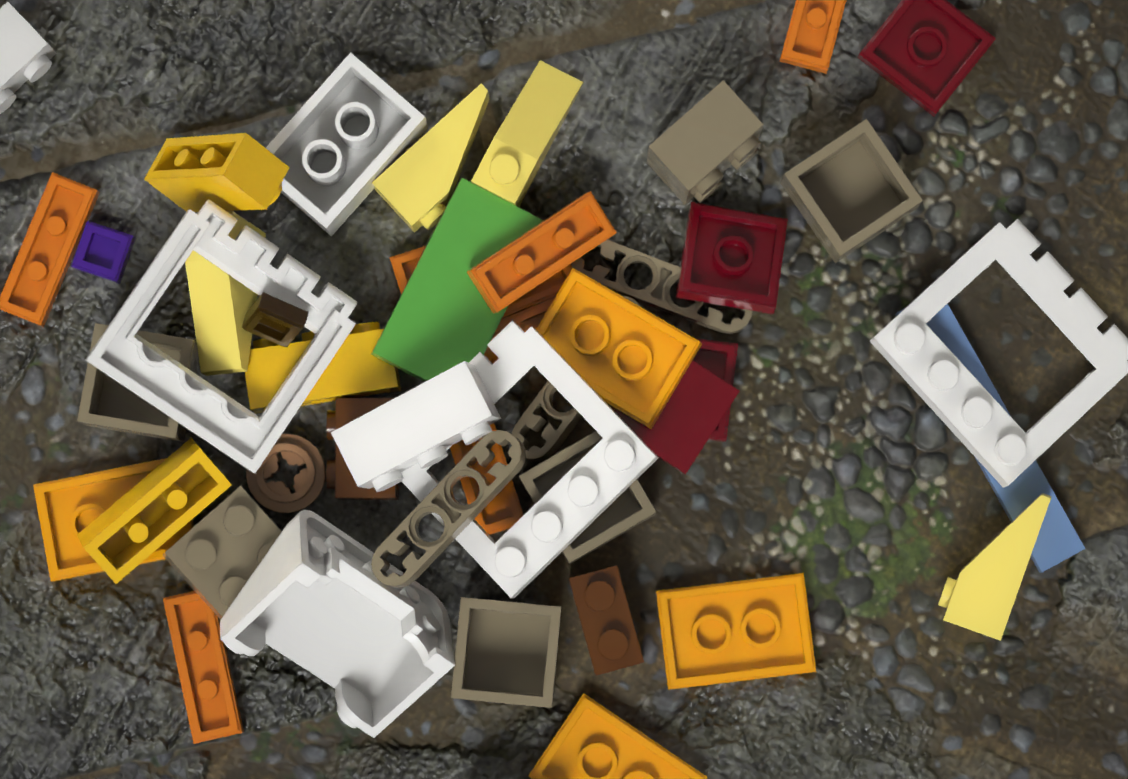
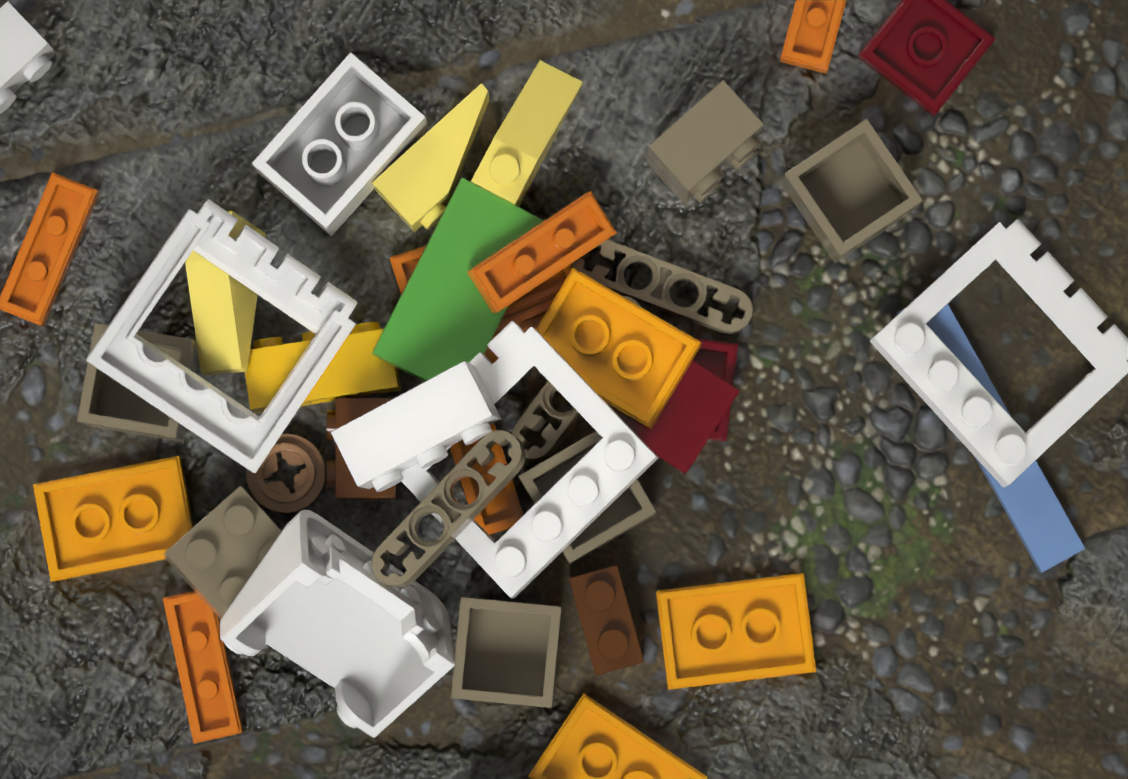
(103, 252): dark purple tile -> none
(153, 510): yellow brick -> none
(222, 168): yellow brick -> none
(275, 320): dark brown tile -> none
(732, 258): dark red tile -> none
(990, 581): light yellow slope -> none

